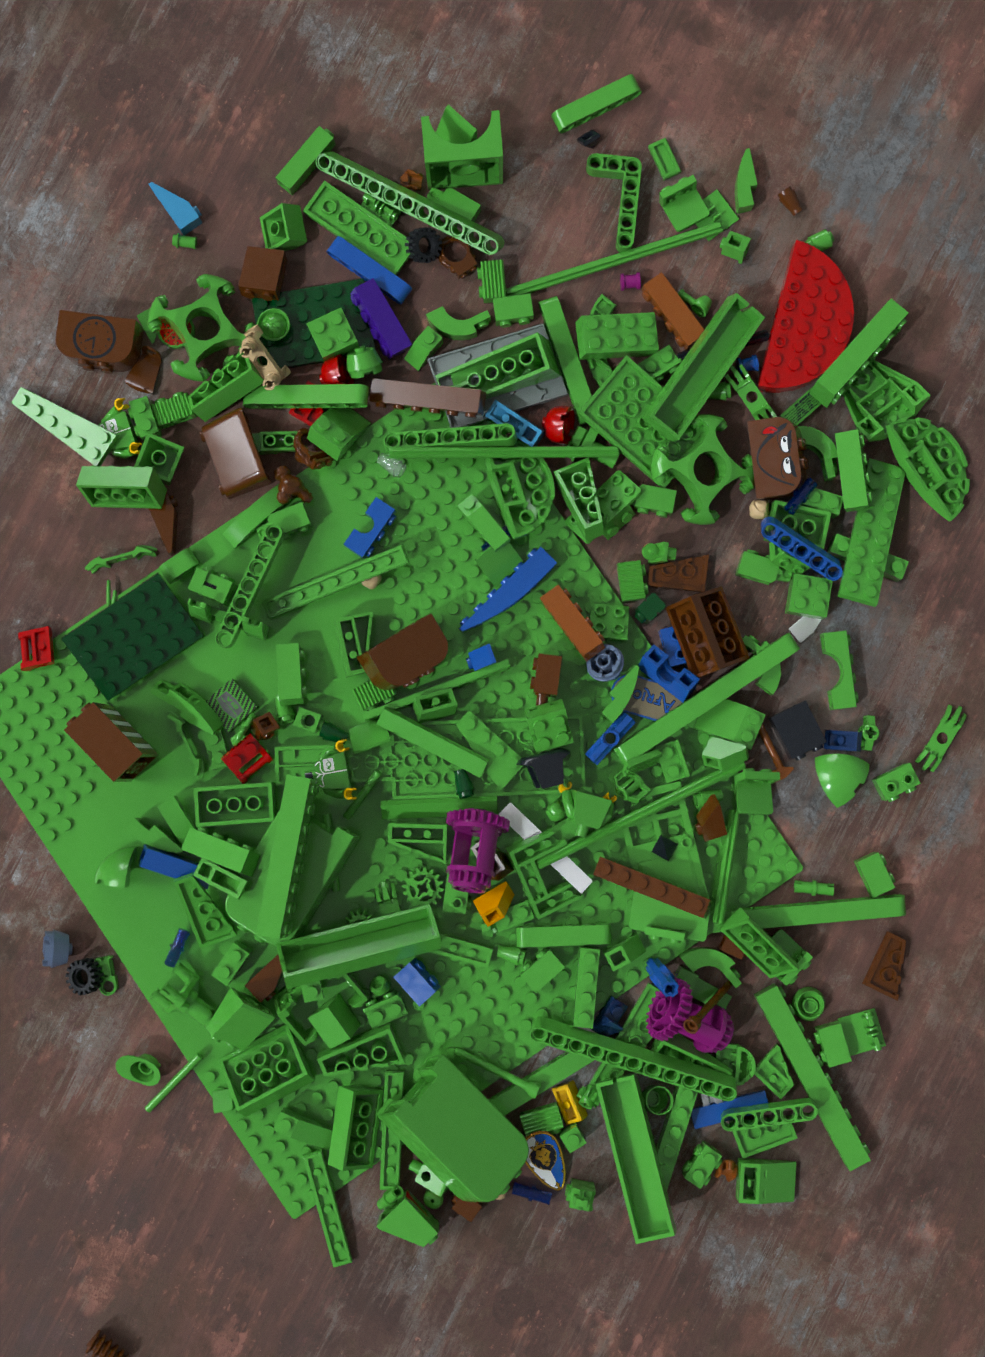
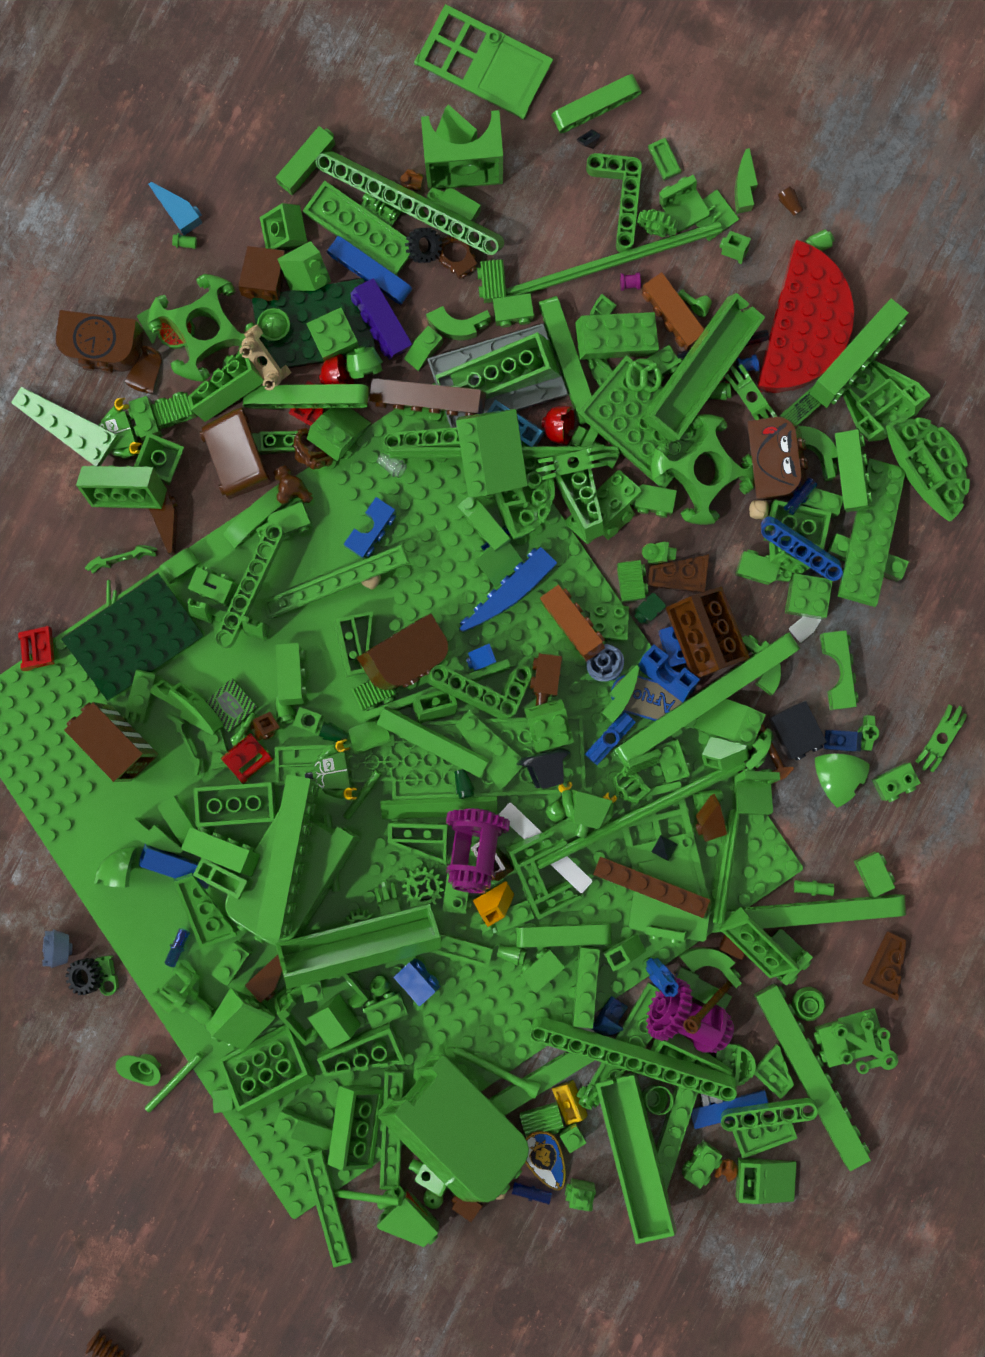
(139, 695): none -> bright green hinge
(304, 268): none -> bright green slope
(368, 1197): none -> bright green bar
(482, 692): none -> bright green beam
(491, 452): none -> bright green slope
(501, 70): none -> bright green door
(561, 464): none -> bright green piece
(643, 375): none -> bright green piece
(657, 223): none -> bright green gear
(762, 746): none -> bright green slope
(868, 1047): none -> bright green plant

